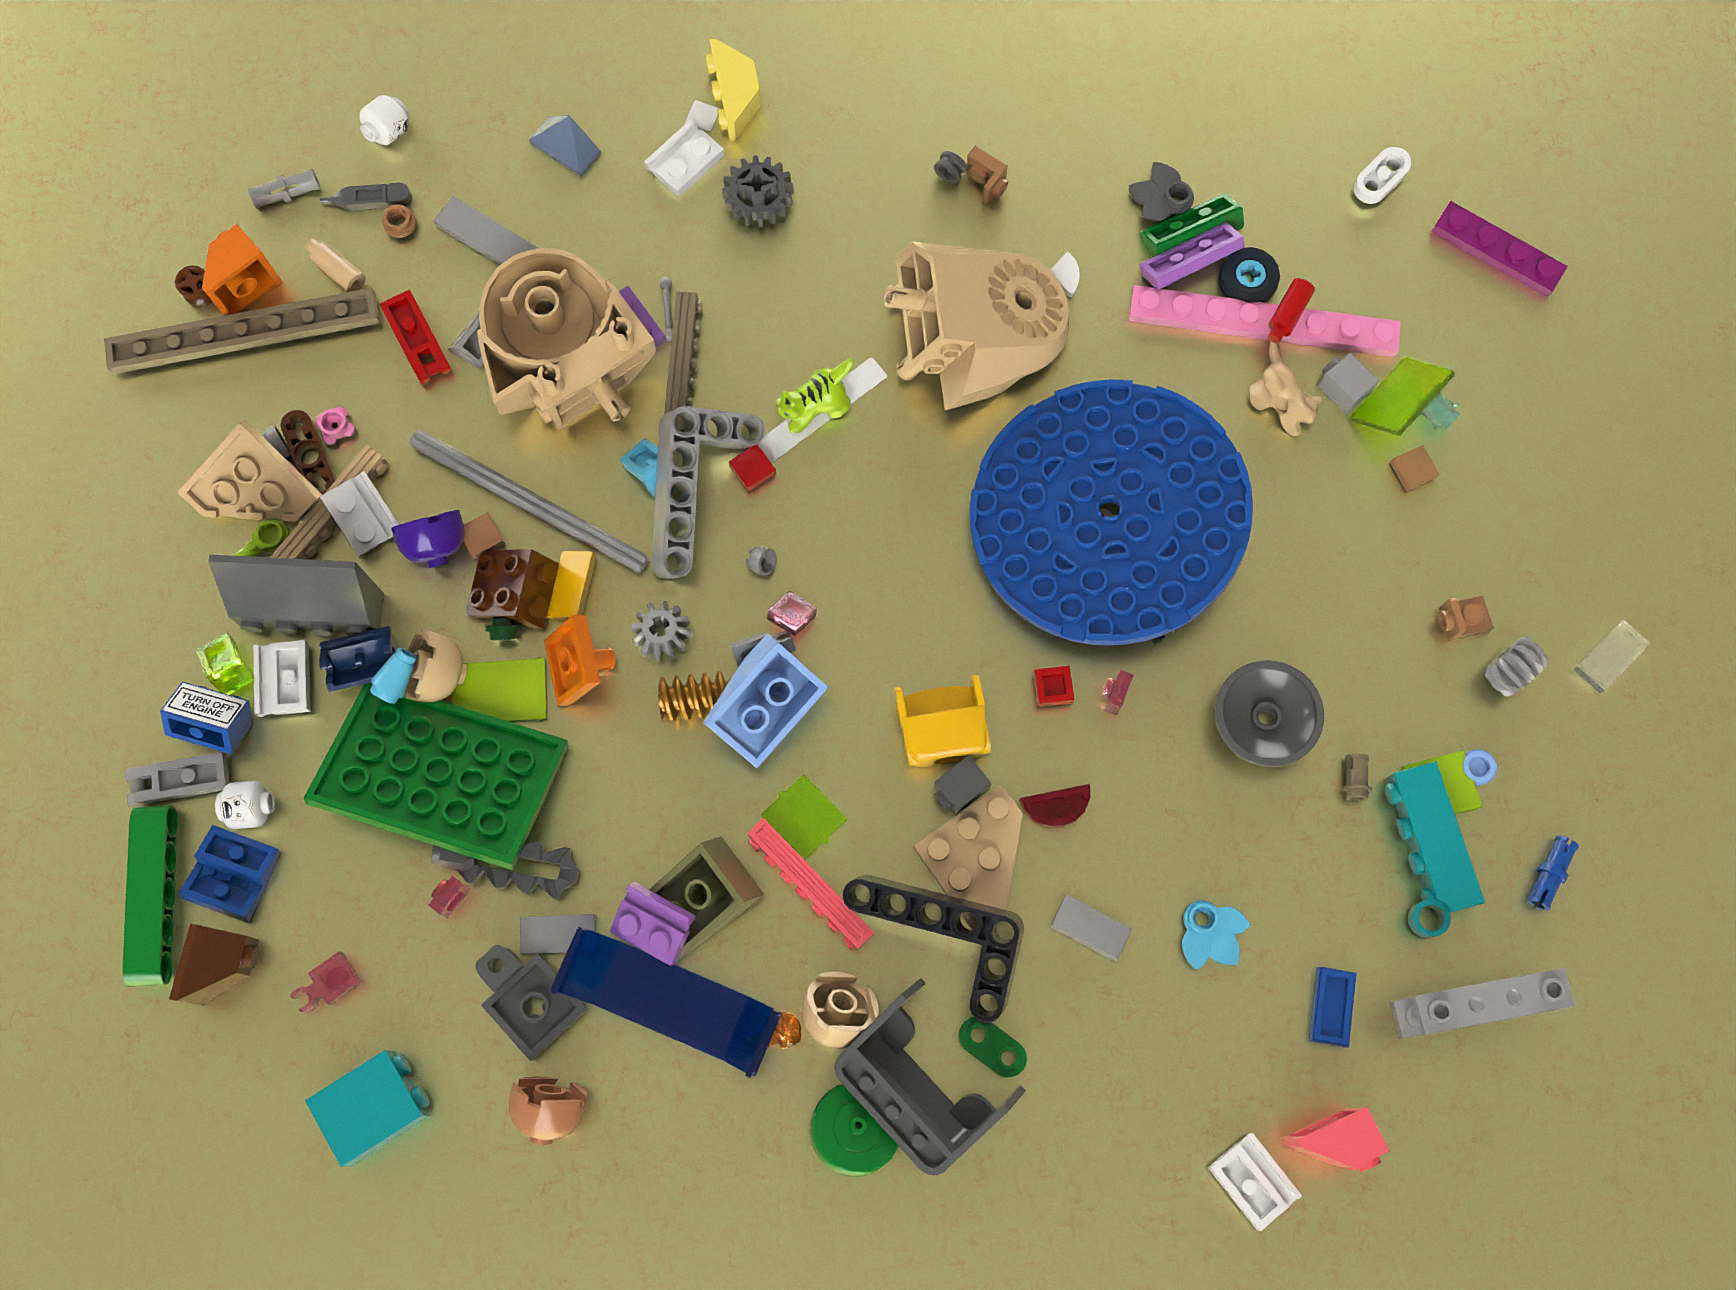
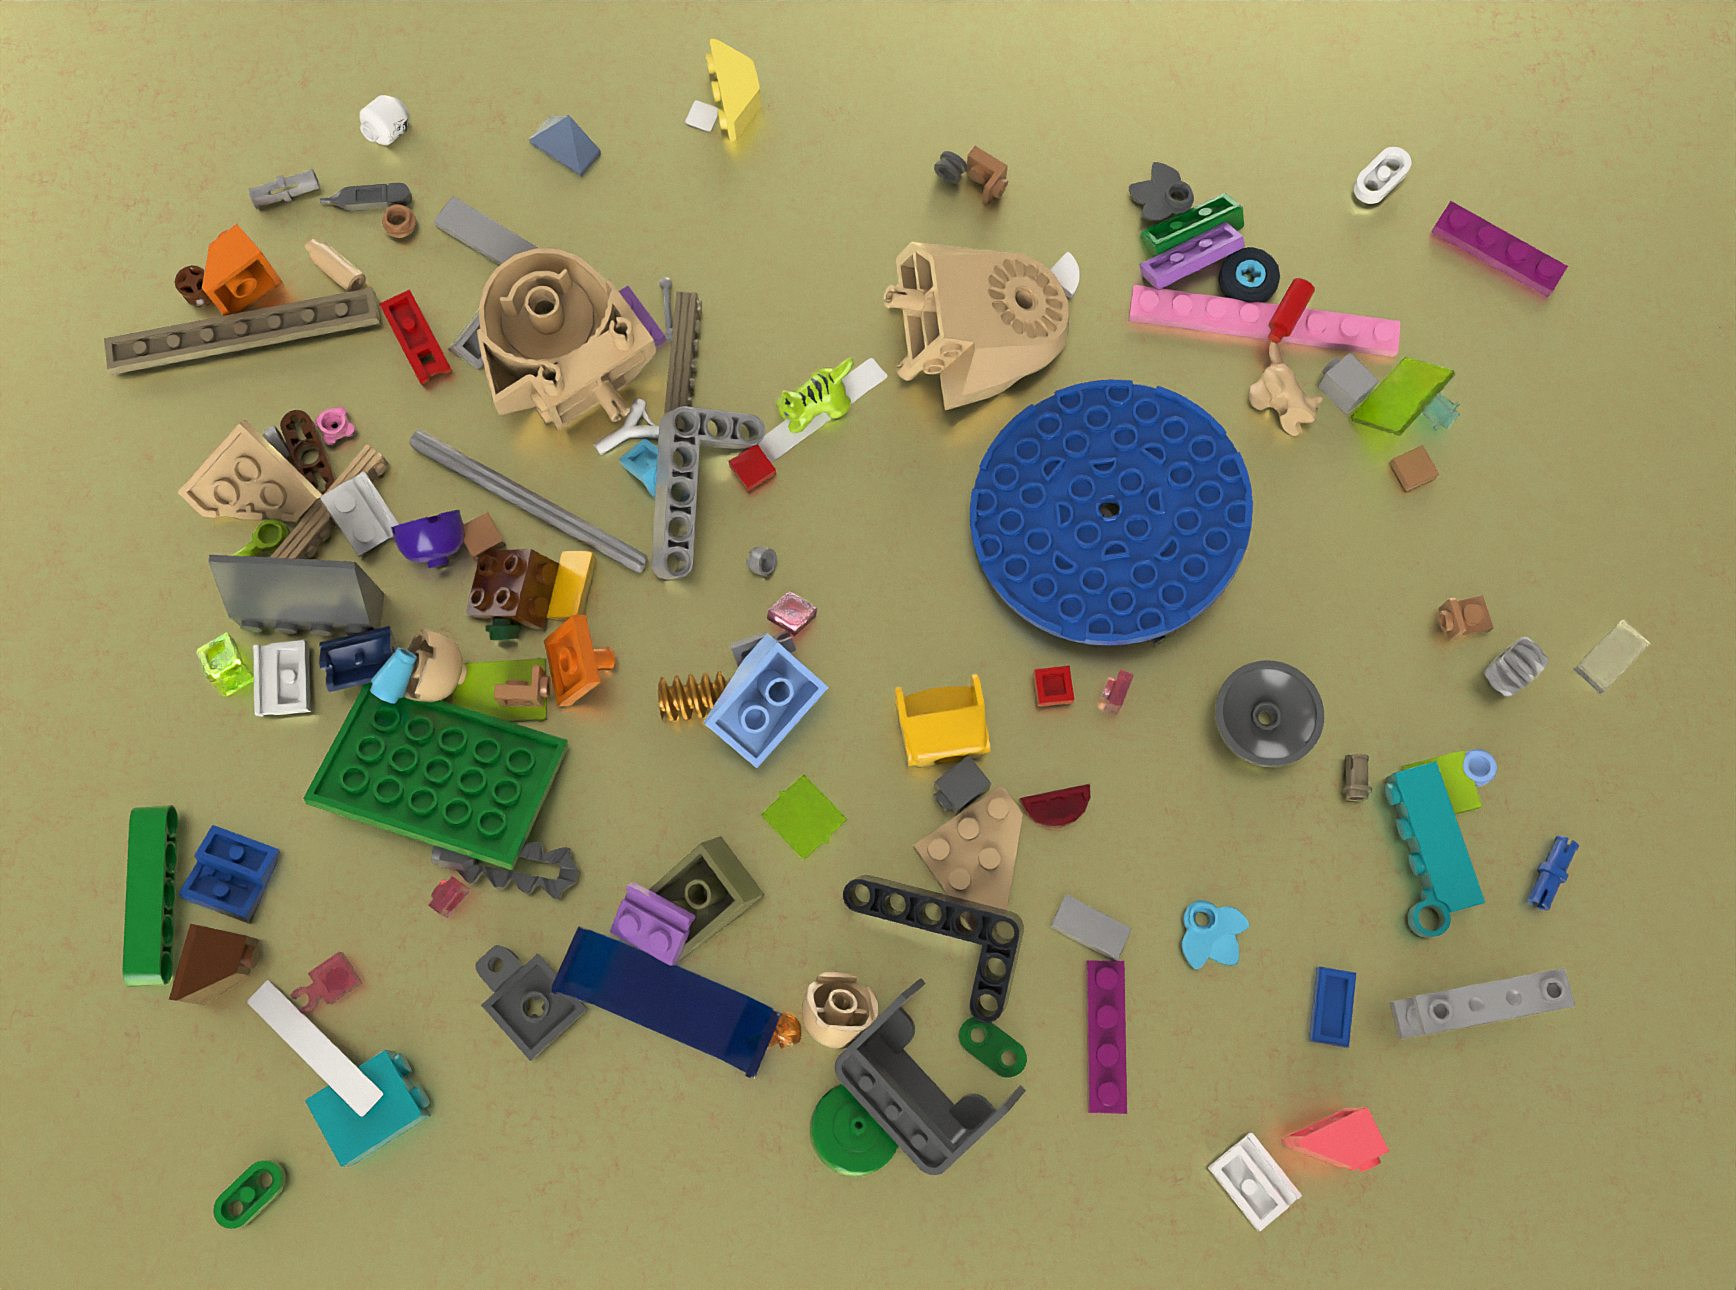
(177, 779): light grey plate -> none
(206, 717): brick -> none
(244, 804): white head -> none
(251, 1193): none -> green plate
(315, 1049): none -> white sticker
(520, 694): none -> medium nougat bracket
(546, 1110): nougat cylinder -> none
(551, 933): light grey tile -> none
(629, 429): none -> white piece
(673, 625): light grey gear -> none
(684, 158): white plate -> none
(773, 187): dark grey gear -> none
(809, 885): coral piece -> none
(1106, 1037): none -> magenta plate

